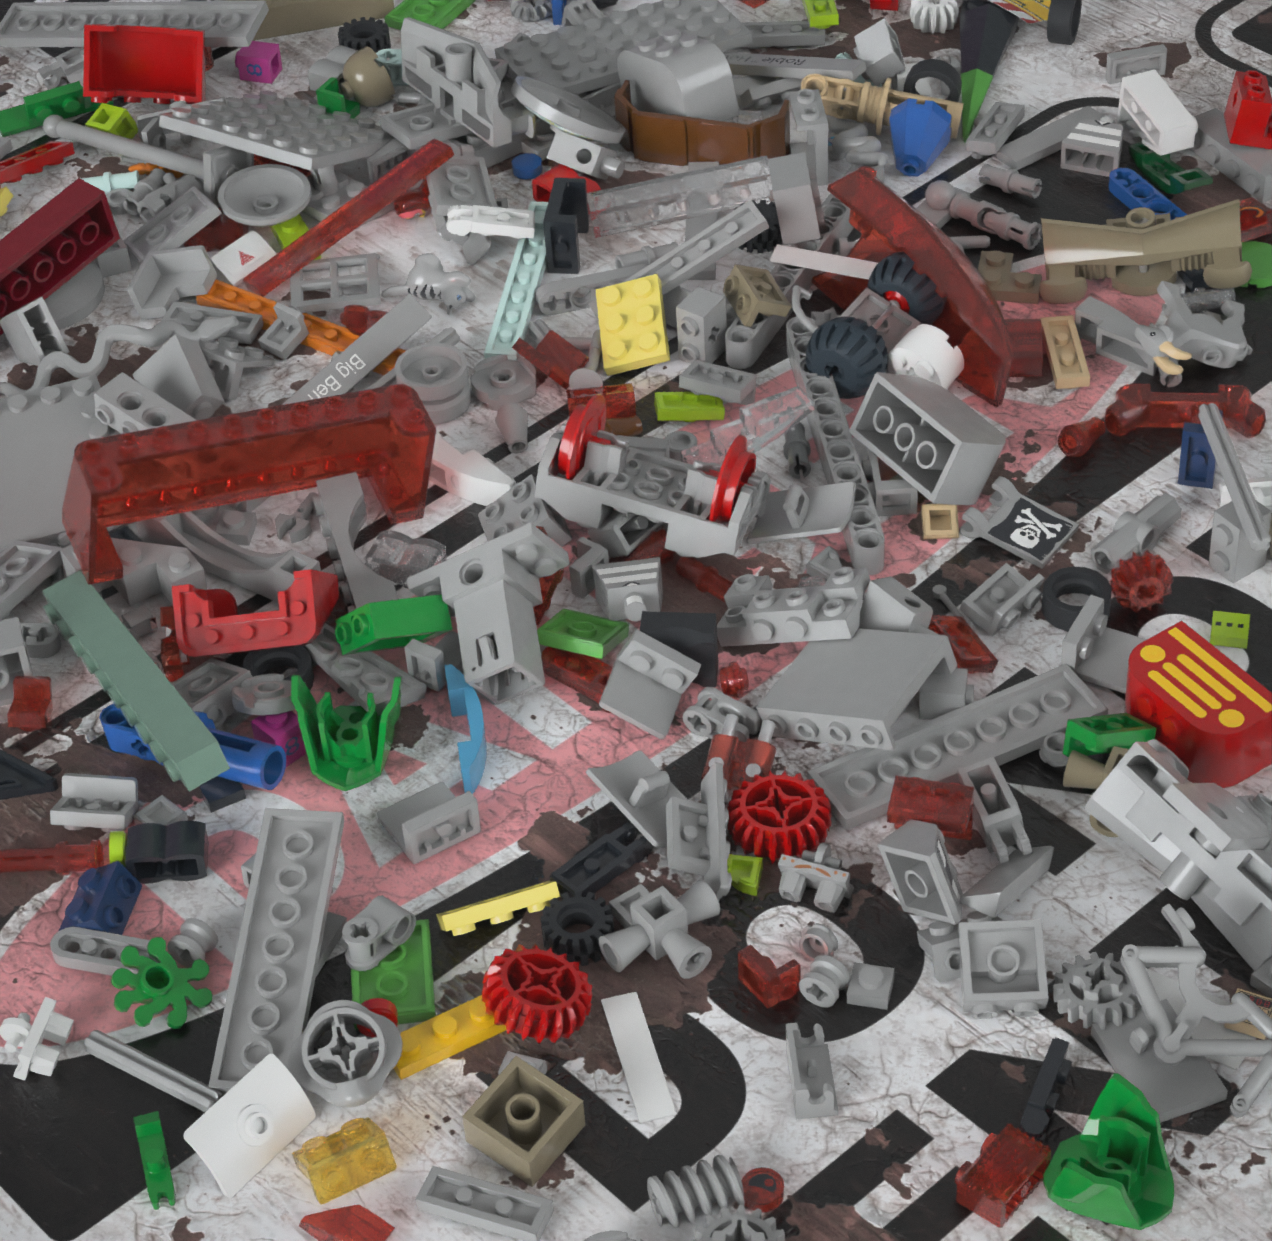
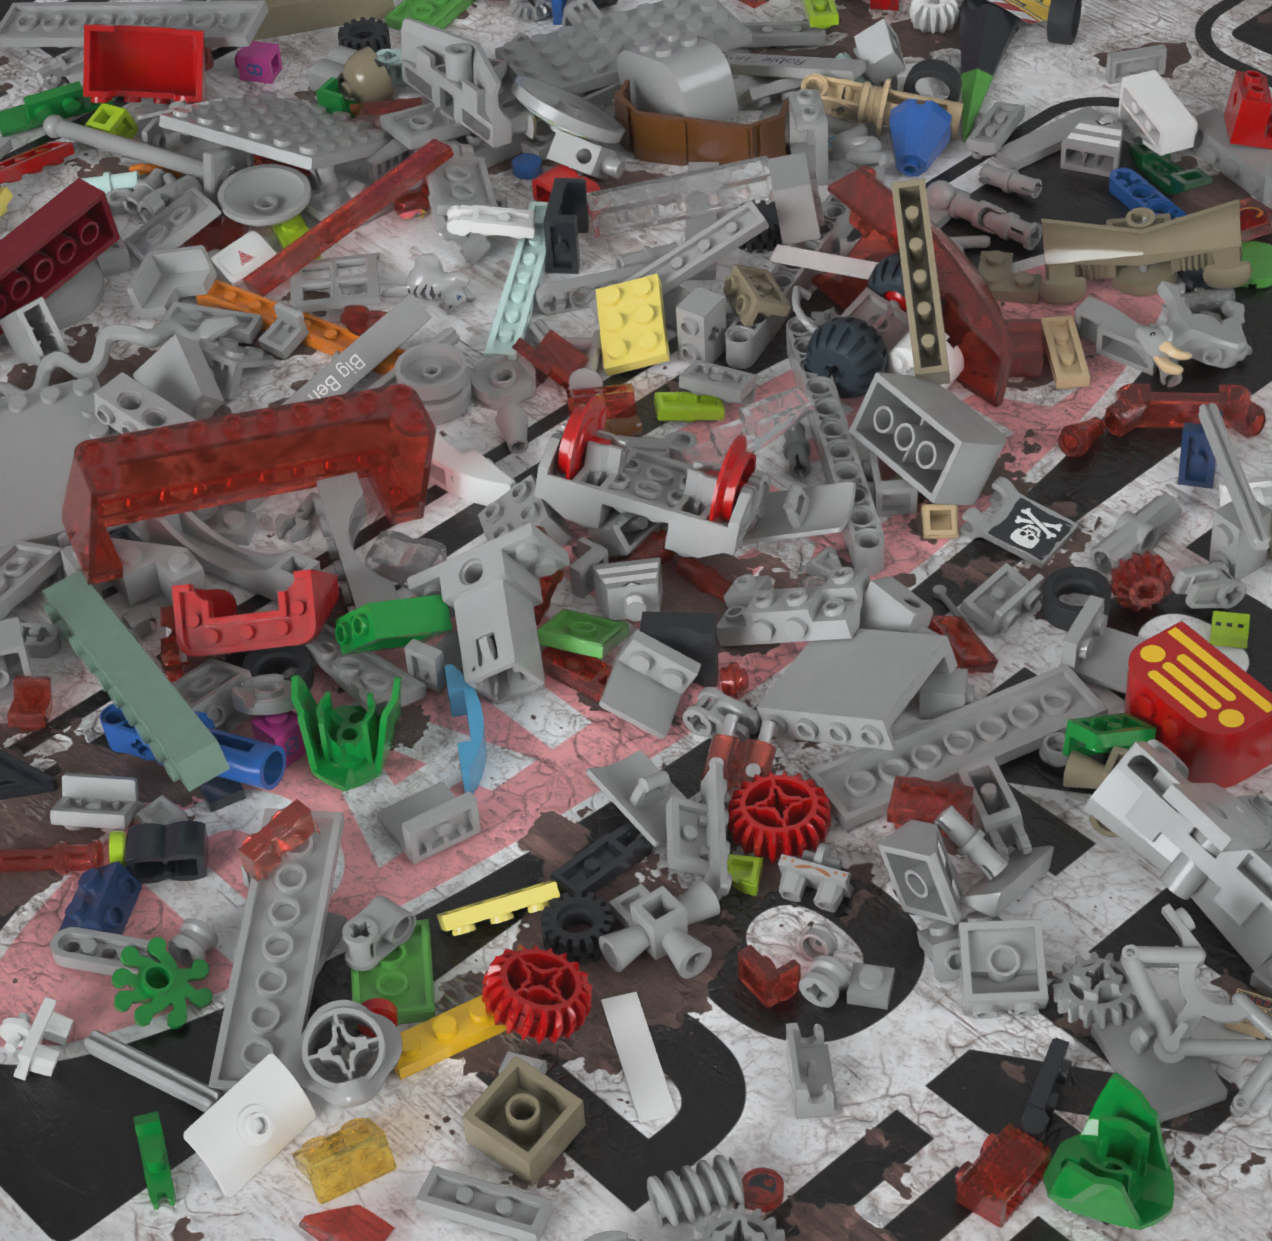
(284, 832): none -> clear red piece
(384, 106): none -> clear red tile
(920, 281): none -> dark tan brick
(971, 842): none -> light grey pin
(1209, 586): none -> light grey piece

